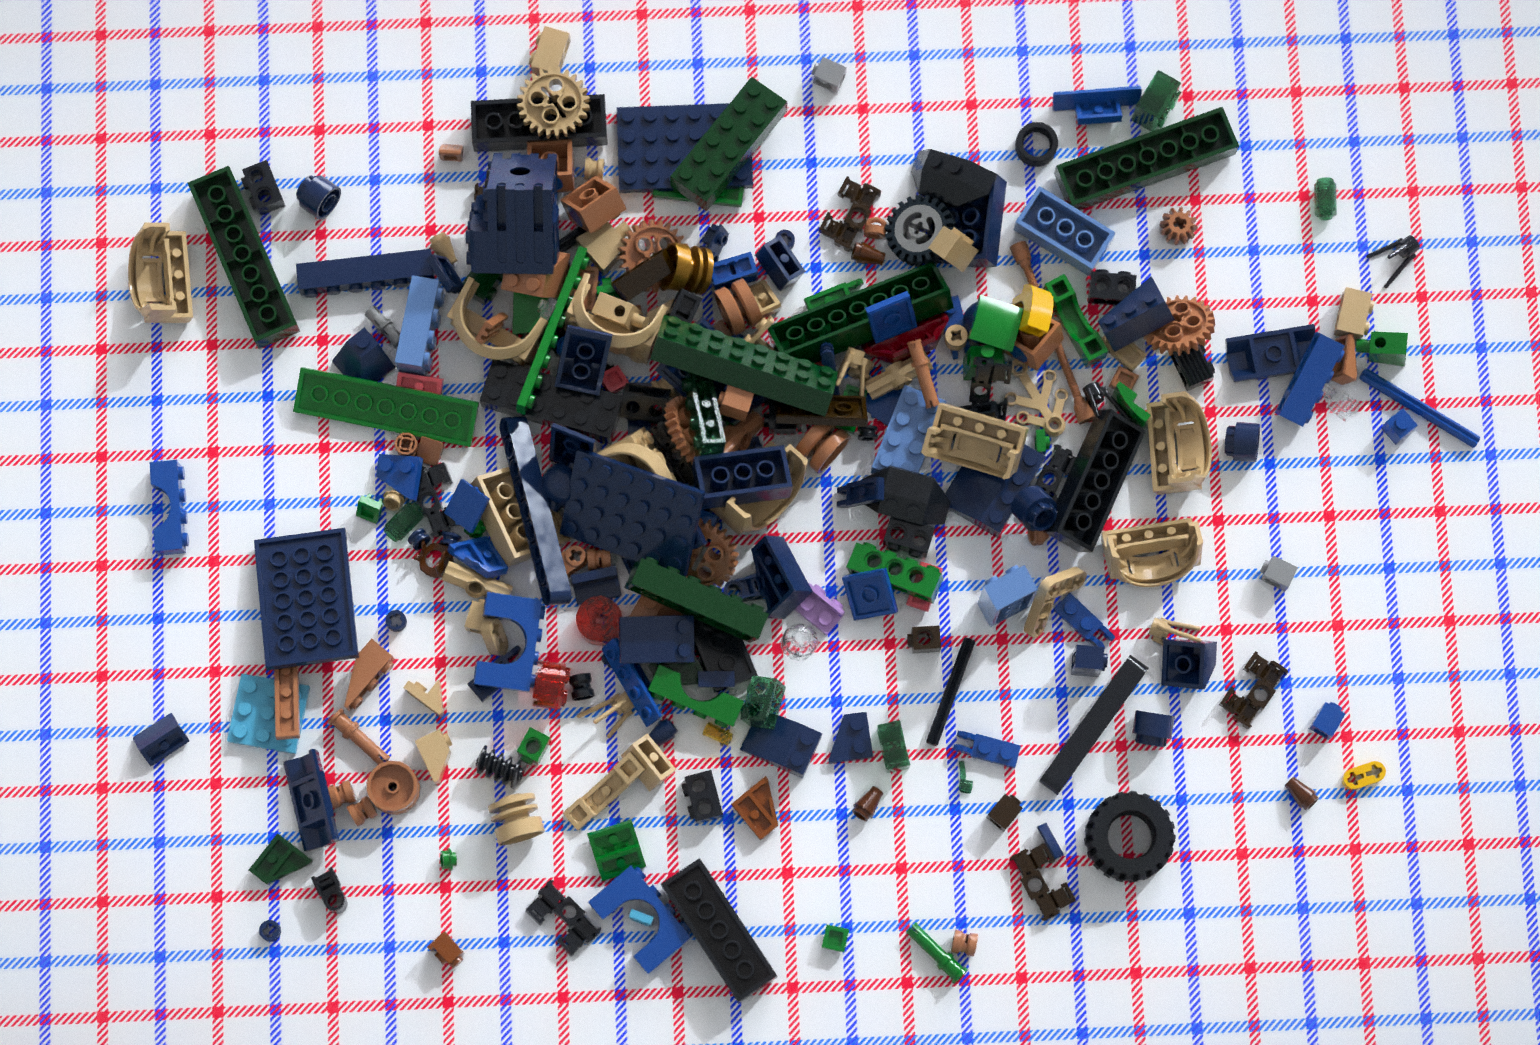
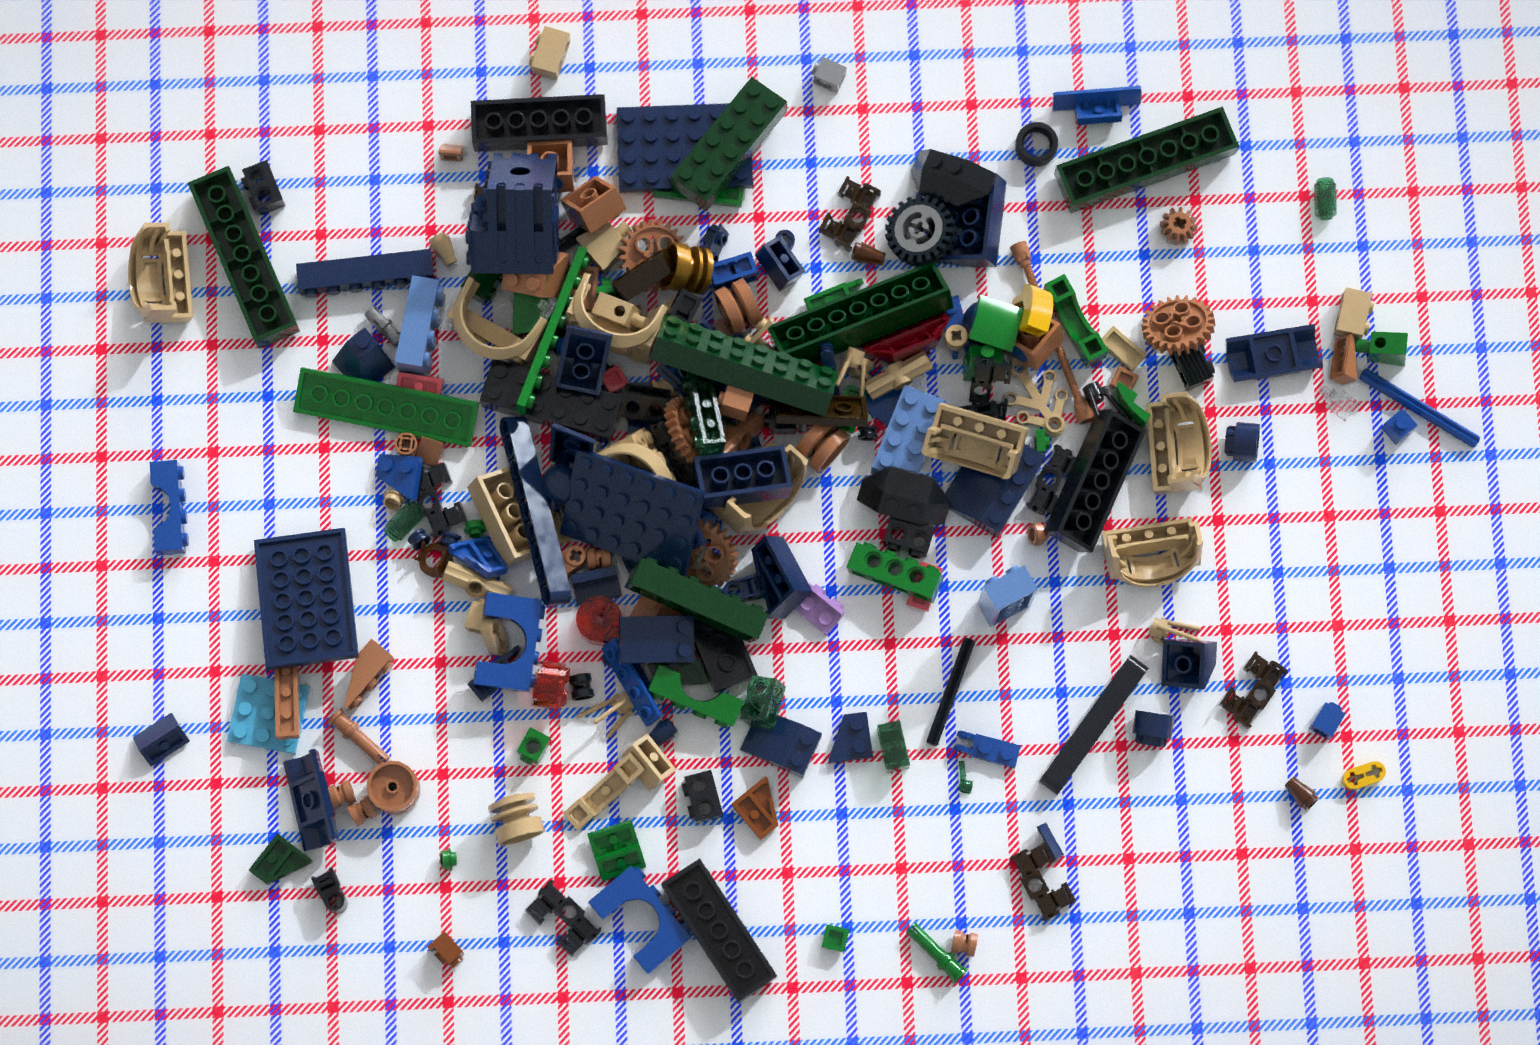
(264, 926): dark blue bush -> none
(318, 196): dark blue piece -> none
(369, 508): green tile -> none
(402, 618): dark blue bush -> none
(432, 700): tan slope -> none
(435, 753): tan slope -> none
(445, 273): dark blue tile -> none
(467, 505): blue piece -> none
(493, 326): nougat tile -> none
(500, 767): black piece -> none
(570, 92): tan gear -> none
(593, 168): tan wheel -> none
(641, 918): medium azure tile -> none
(716, 679): dark blue window -> none
(718, 734): clear yellow pin -> none
(765, 298): tan slope -> none
(801, 637): clear helmet -> none
(861, 492): dark blue hinge -> none
(867, 804): reddish brown cone -> none
(870, 594): blue tile -> none
(875, 231): nougat tile -> none
(891, 317): blue tile -> none
(923, 373): nougat pin -> none
(932, 632): dark brown brick -> none
(954, 247): tan brick -> none
(1005, 811): dark brown brick -> none
(1034, 508): dark blue piece -> none
(1048, 590): tan beam -> none
(1064, 231): medium blue brick -> none
(1082, 620): blue hinge -> none
(1088, 661): dark blue brick -> none
(1112, 294): black brick -> none
(1136, 316): dark blue wedge -> none
(1157, 101): clear green brick -> none
(1161, 836): black tyre -> none
(1278, 573): light grey brick -> none
(1309, 379): blue brick -> none
(1405, 248): black plant -> none

